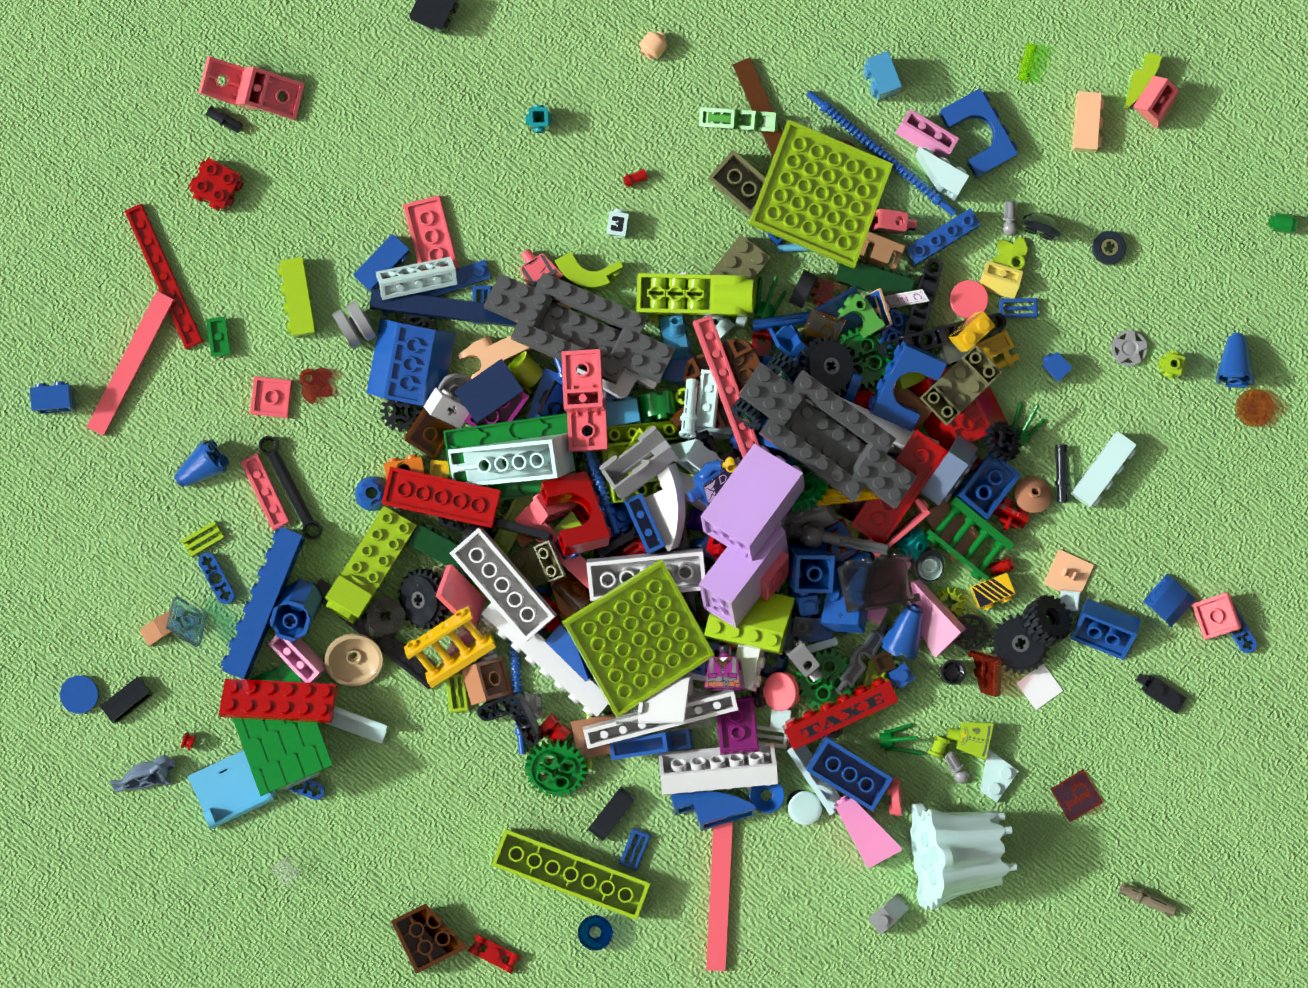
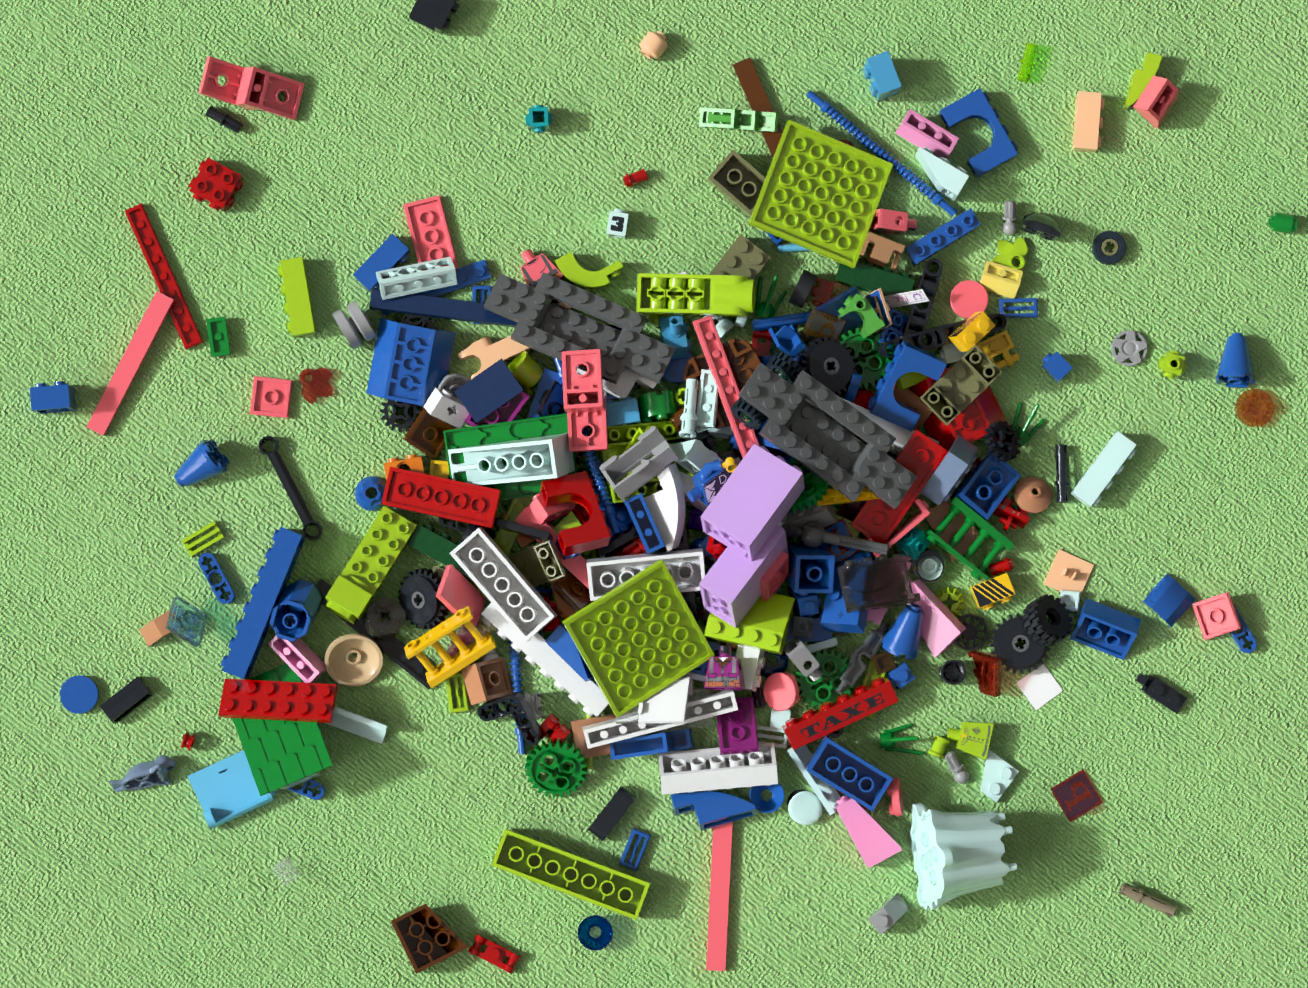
(265, 491): coral tile -> none

